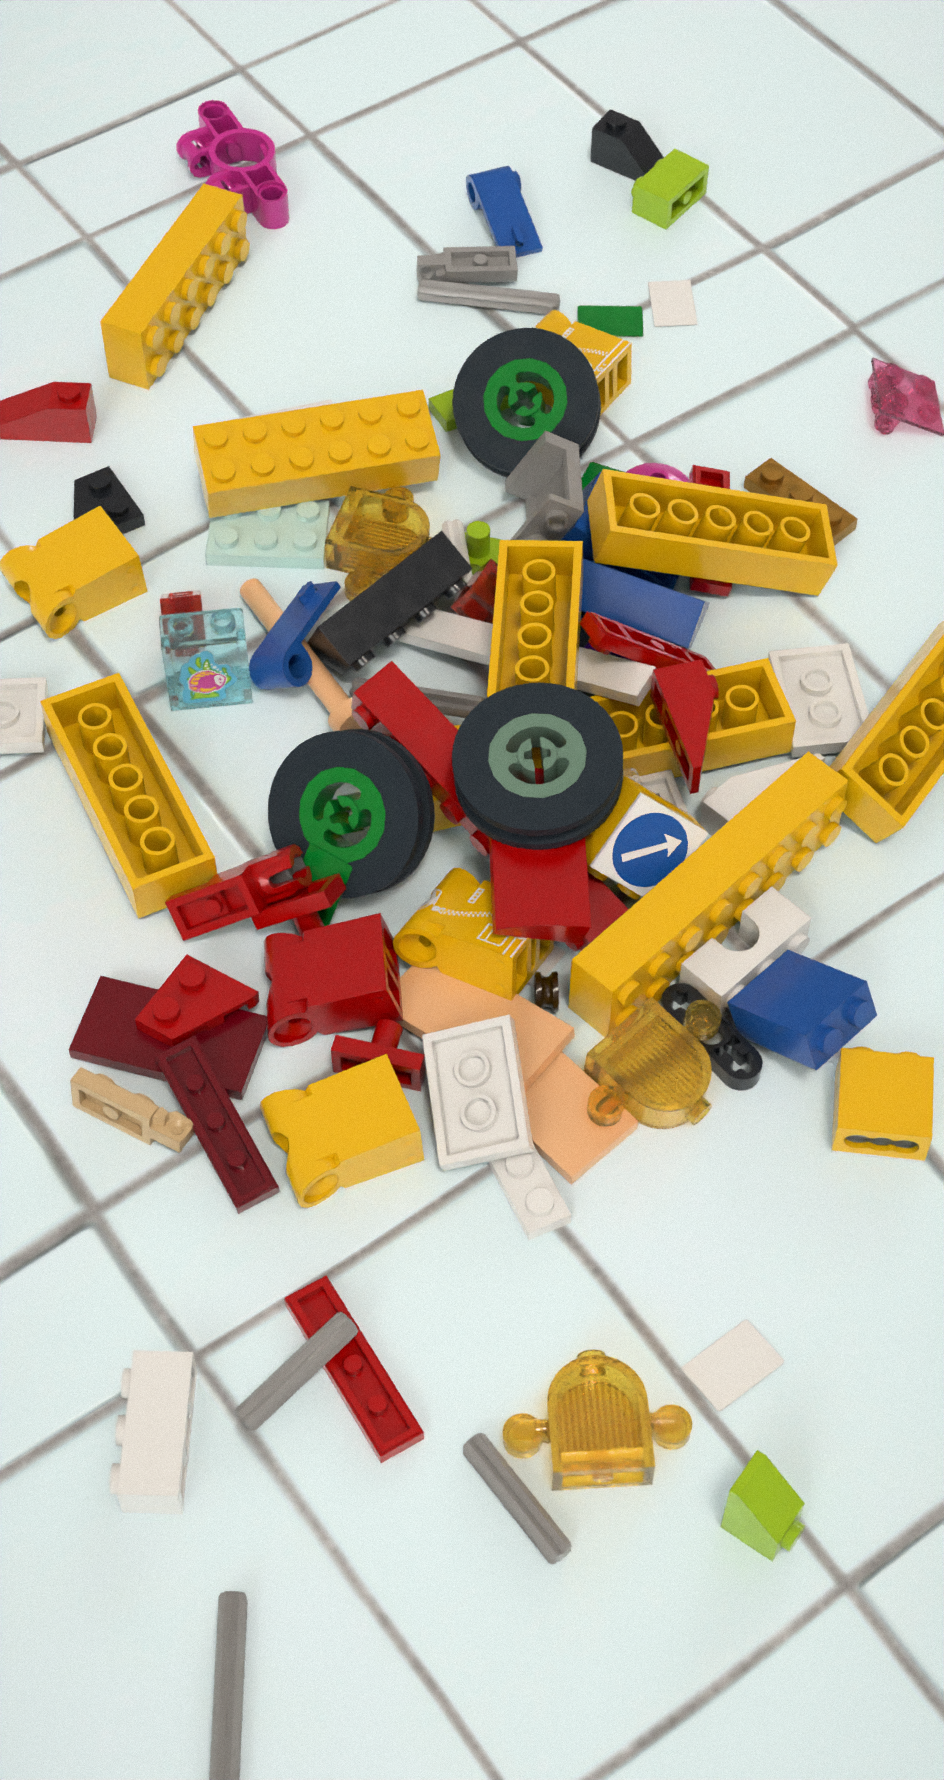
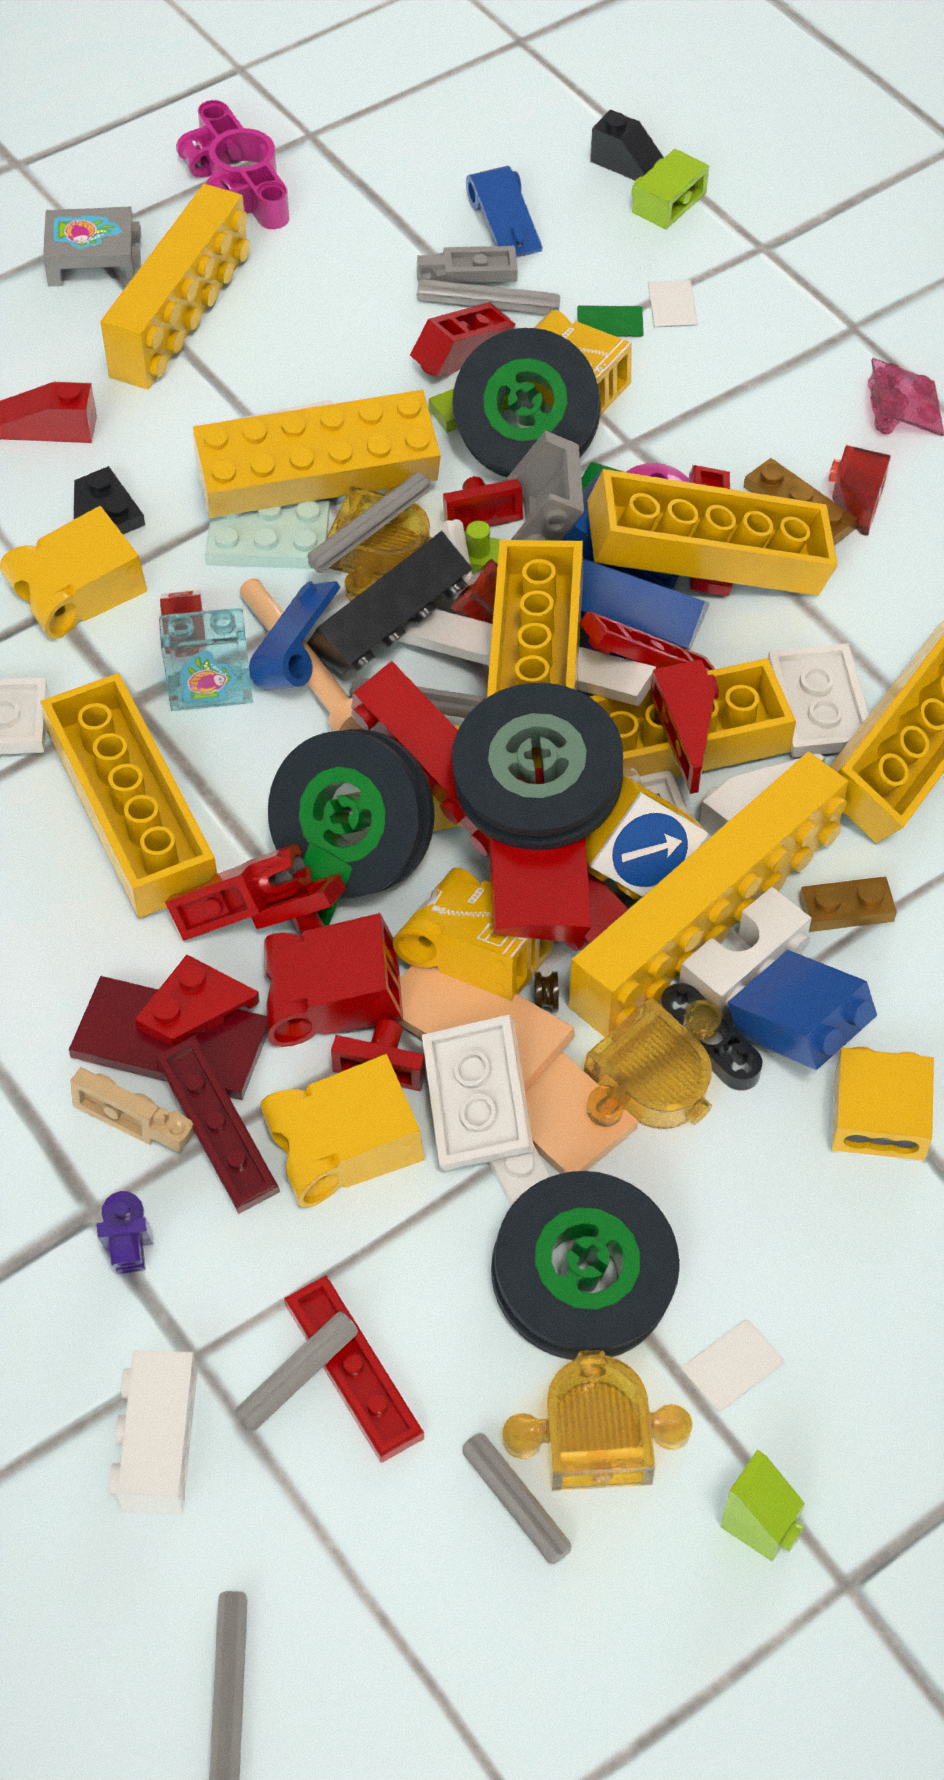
(90, 241): none -> light grey panel
(124, 1231): none -> dark purple hips
(368, 522): none -> light grey axle
(452, 337): none -> red slope
(487, 503): none -> red tile
(608, 1221): none -> black wheel
(848, 903): none -> pearl gold plate
(859, 483): none -> clear red slope

